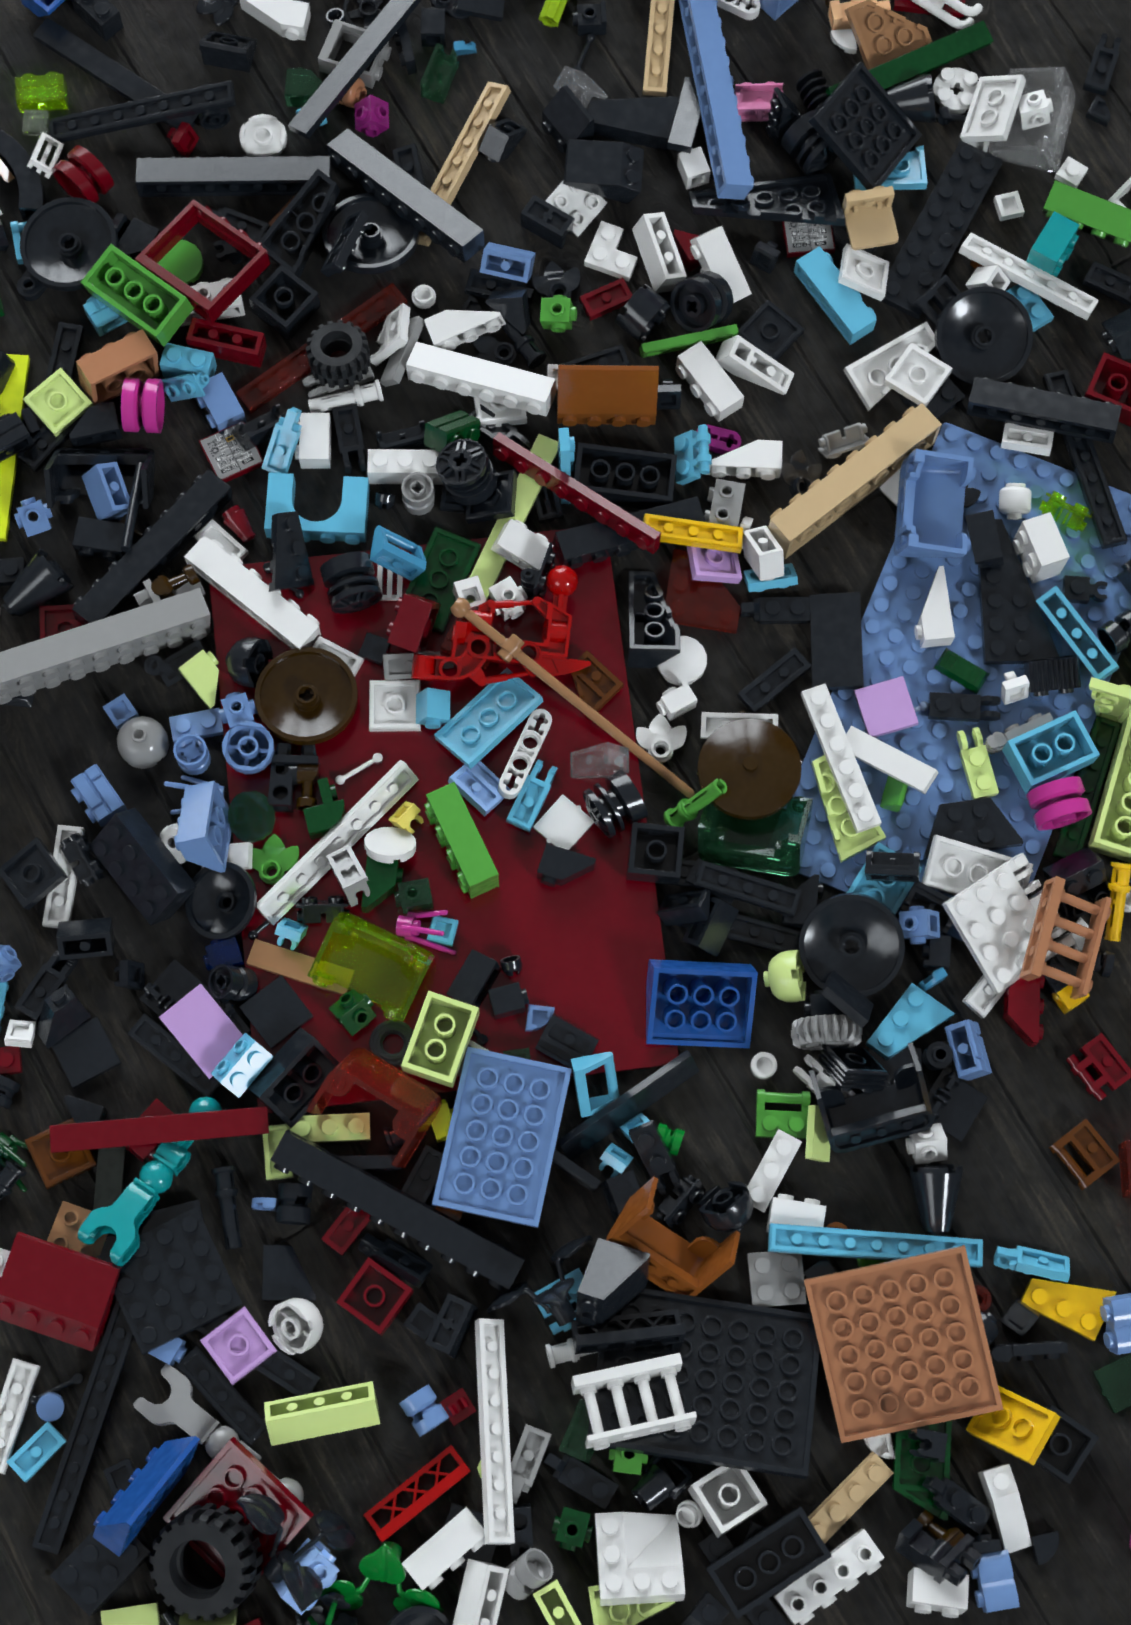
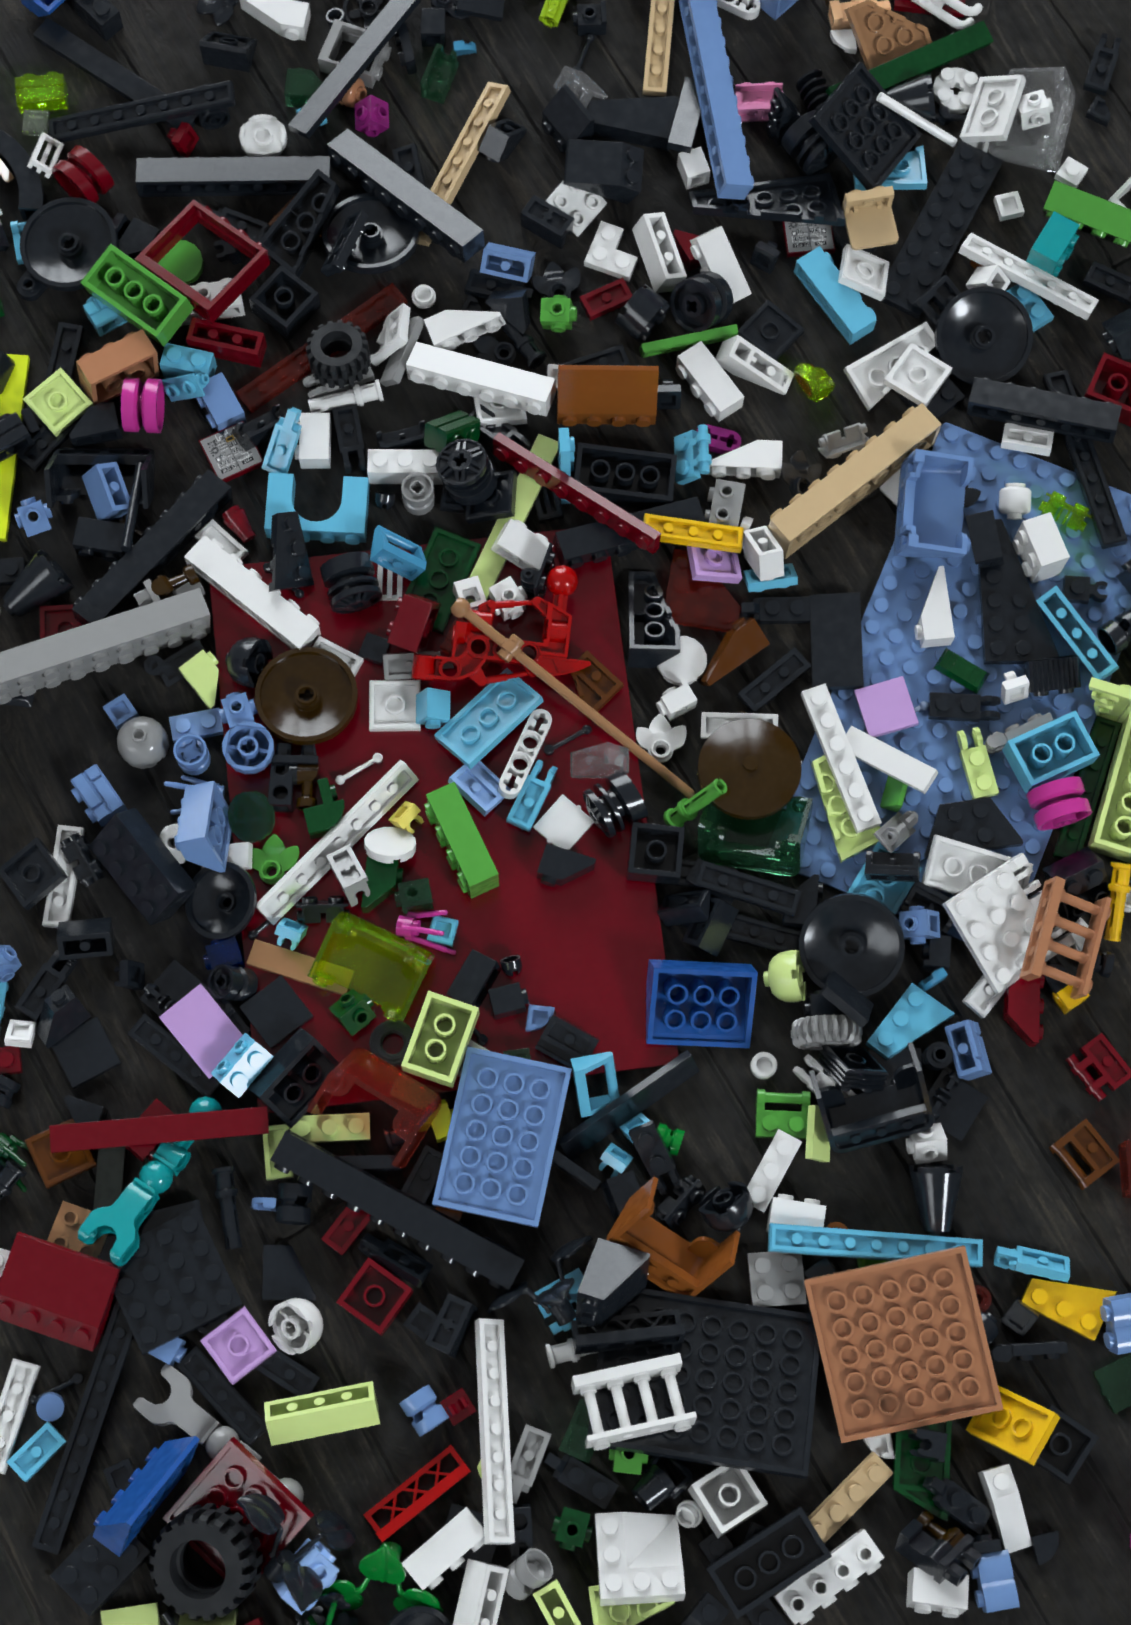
(549, 749): none -> black hinge
(736, 647): none -> reddish brown slope
(813, 381): none -> clear neon green rock
(897, 830): none -> light grey hinge
(916, 119): none -> white bar

